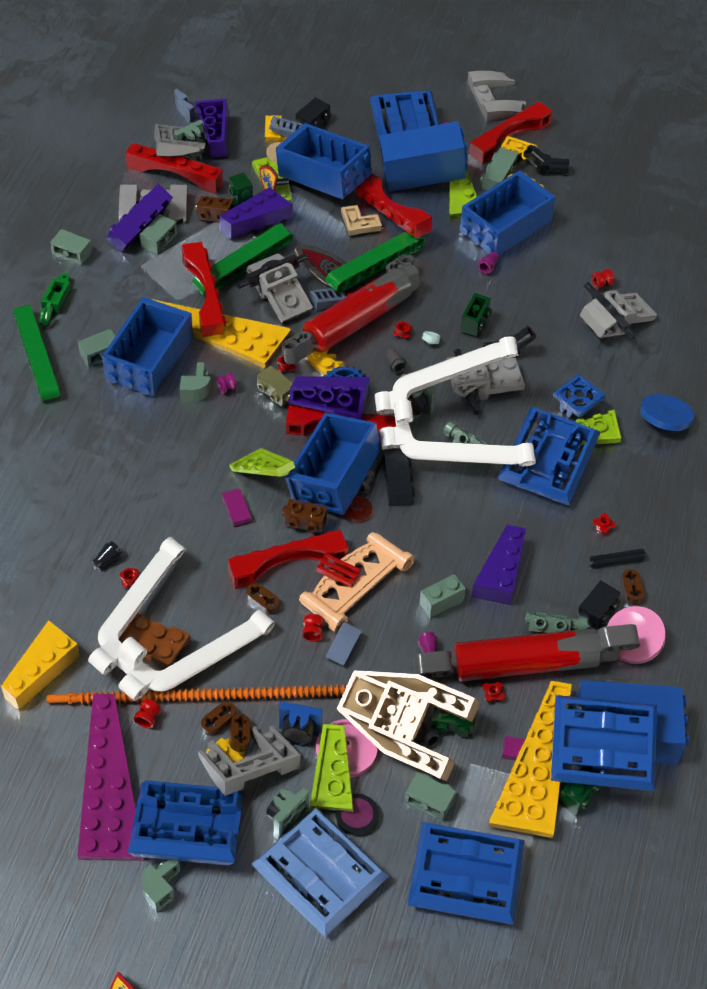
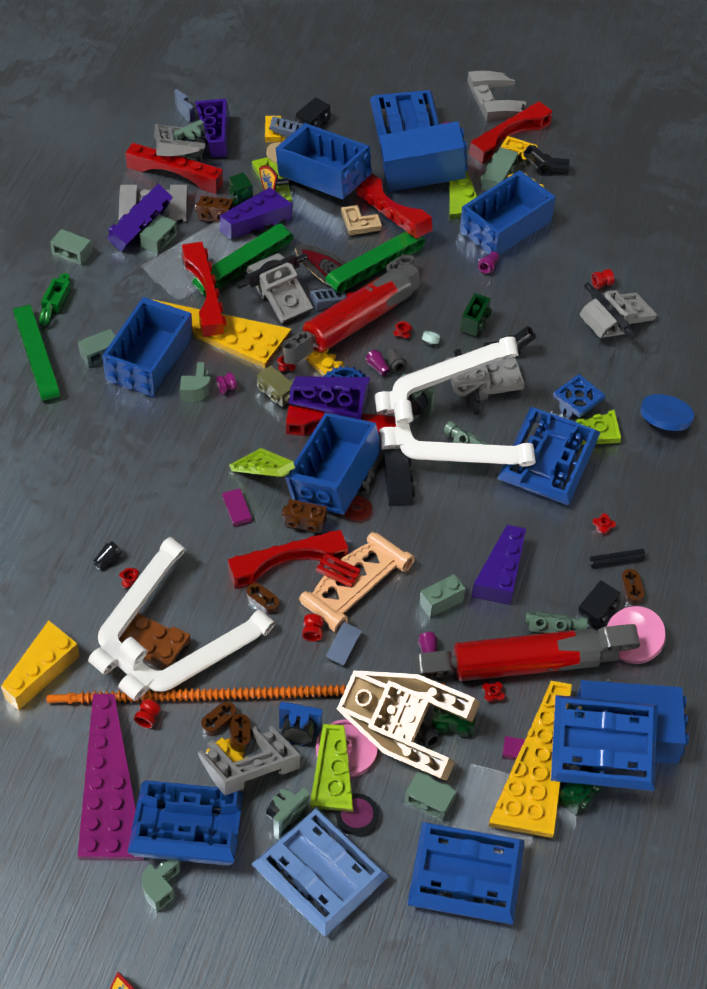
(377, 362): none -> magenta cone

